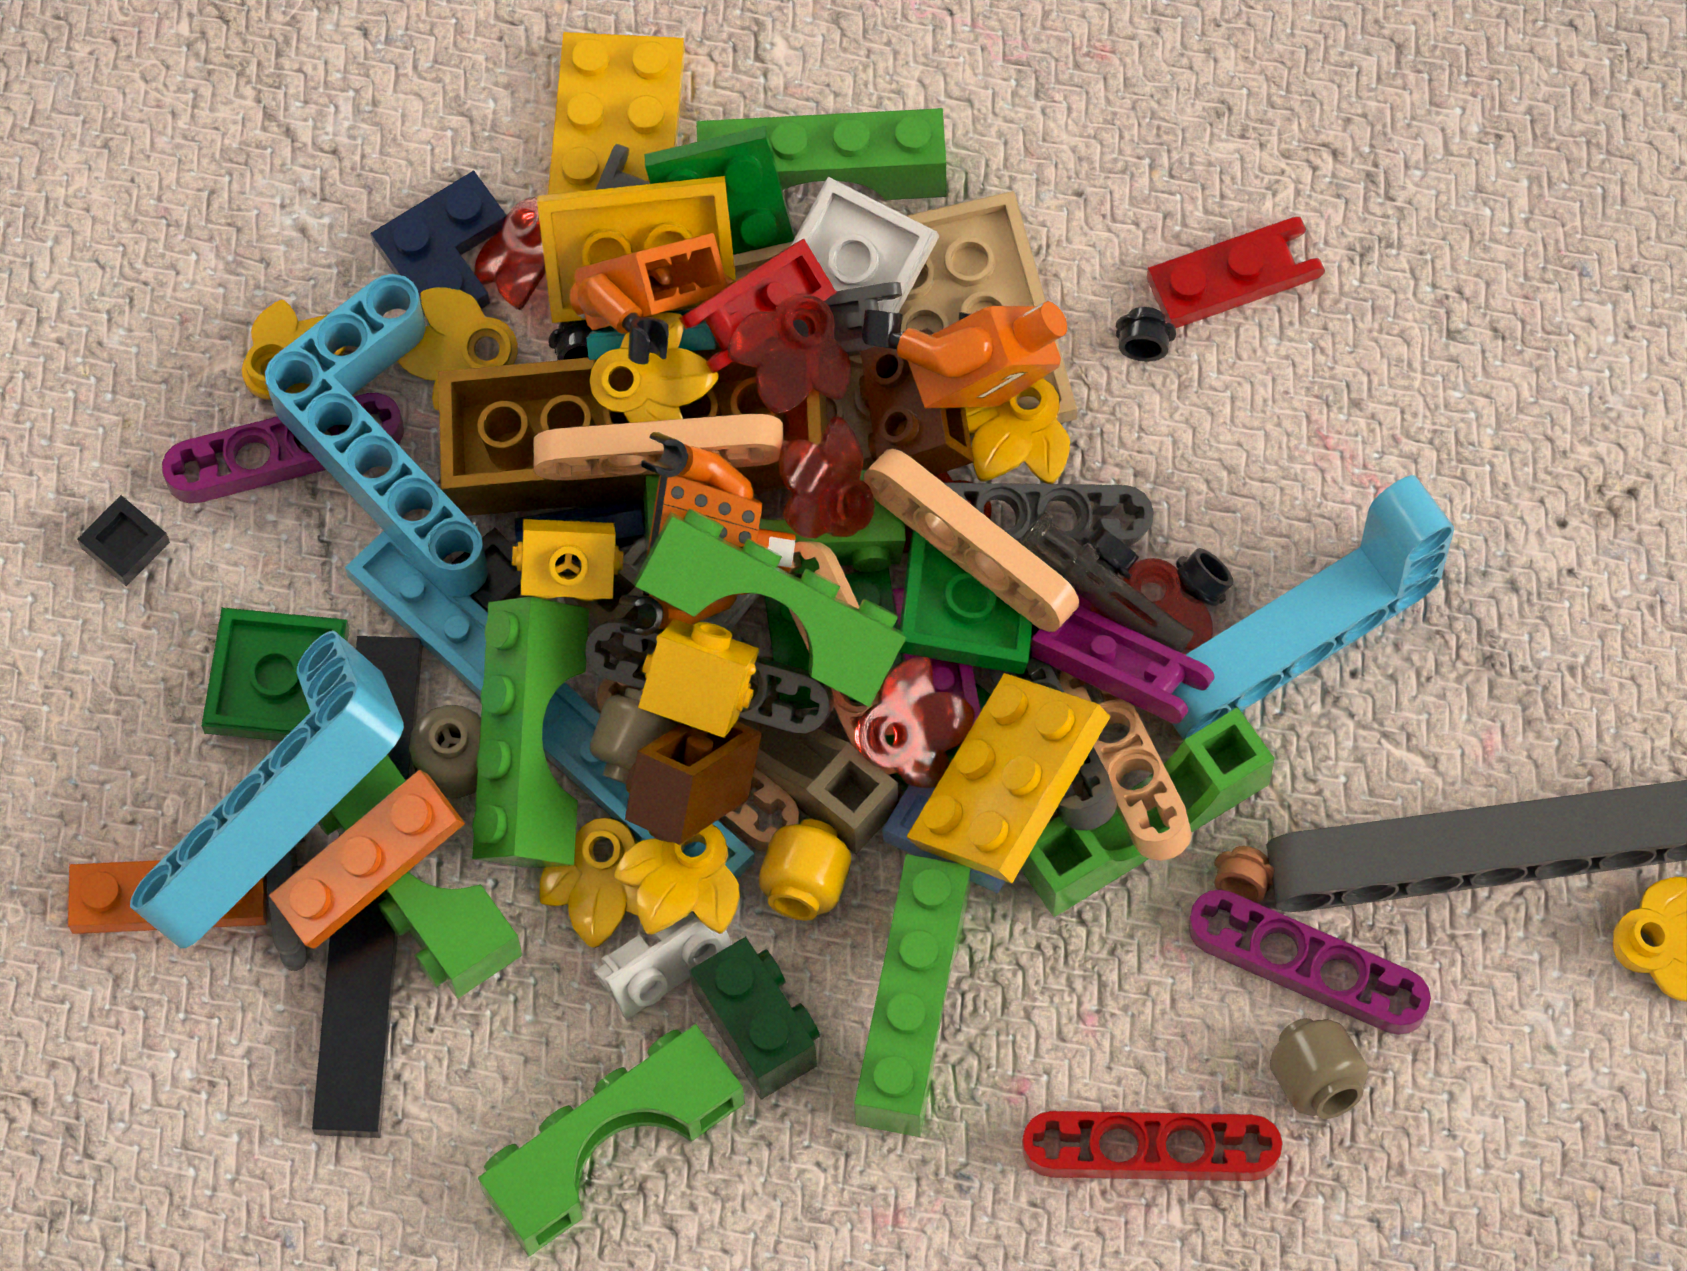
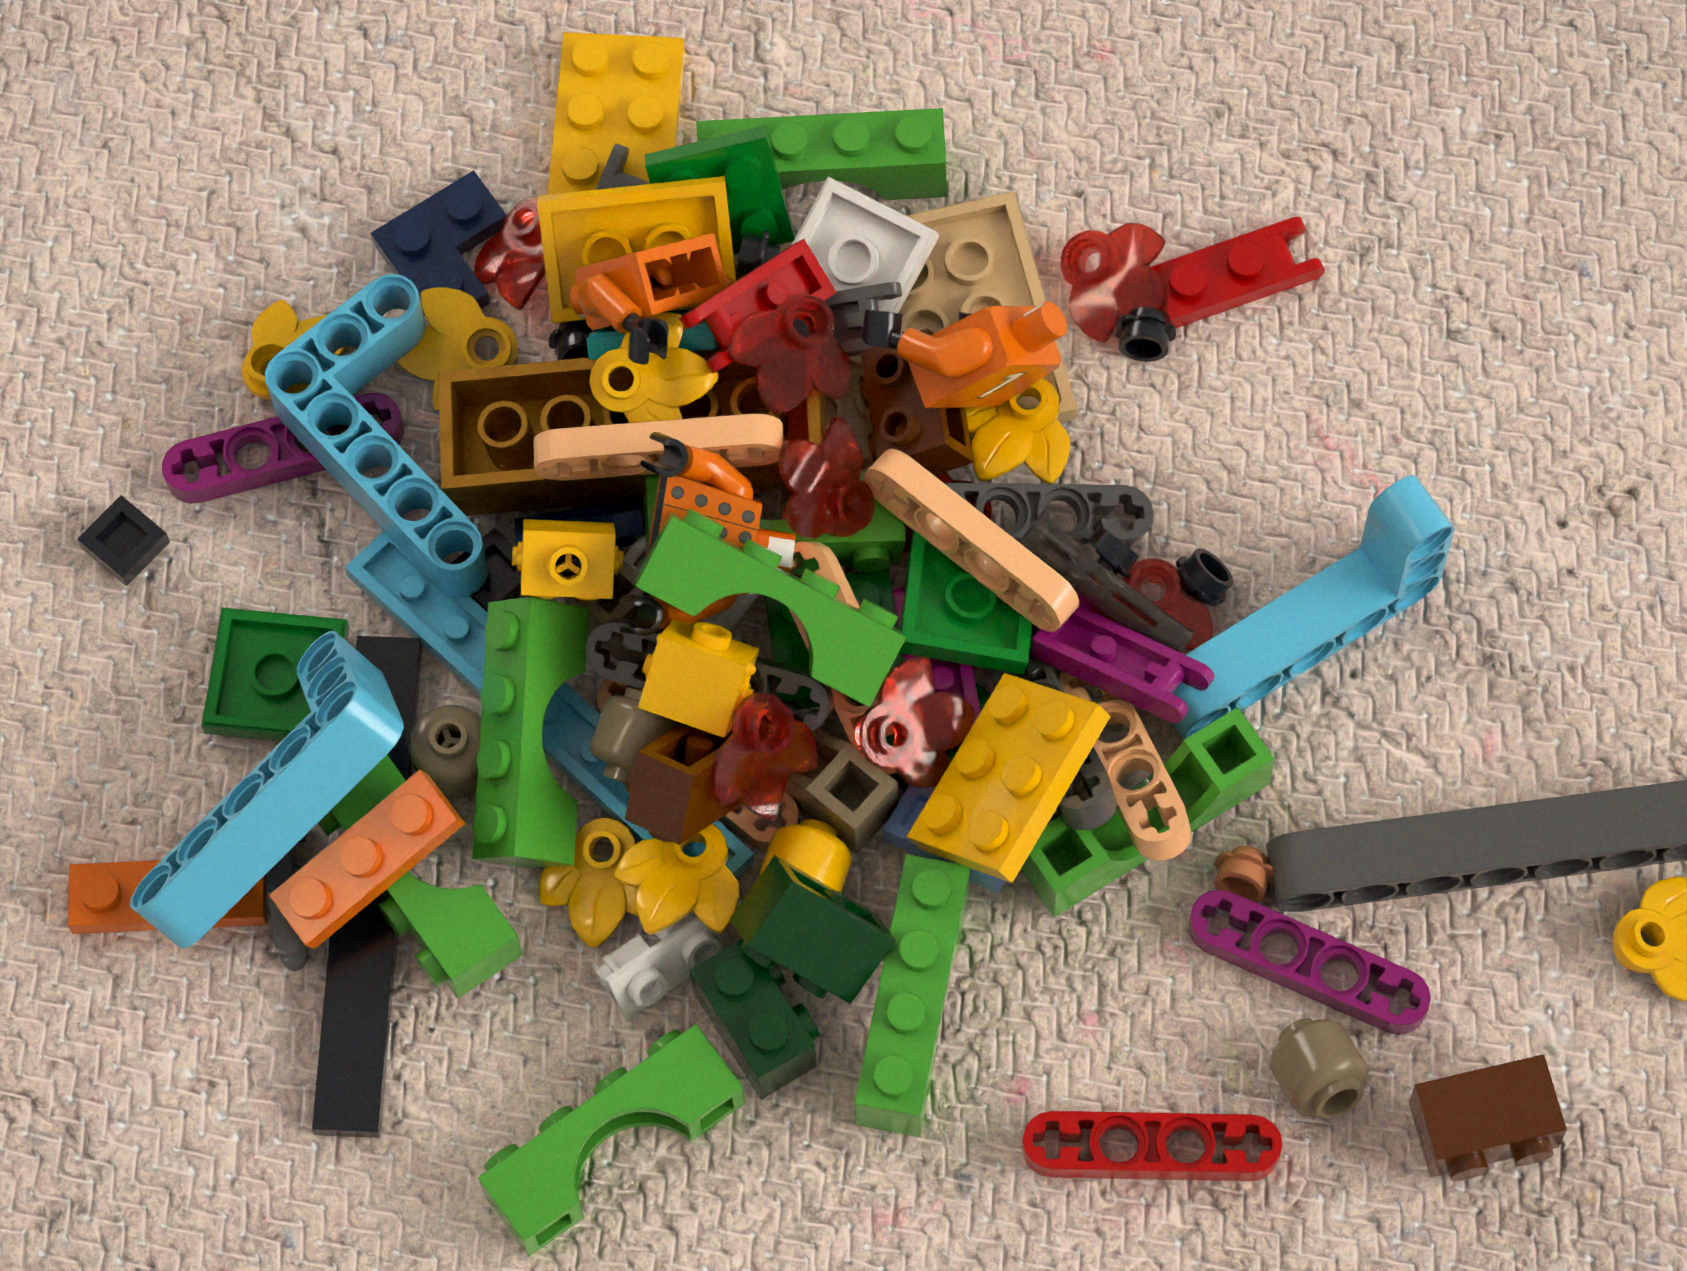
(754, 252): none -> black plate
(761, 755): none -> clear red plate
(811, 931): none -> dark green brick
(1119, 282): none -> clear red plate
(1488, 1118): none -> reddish brown brick

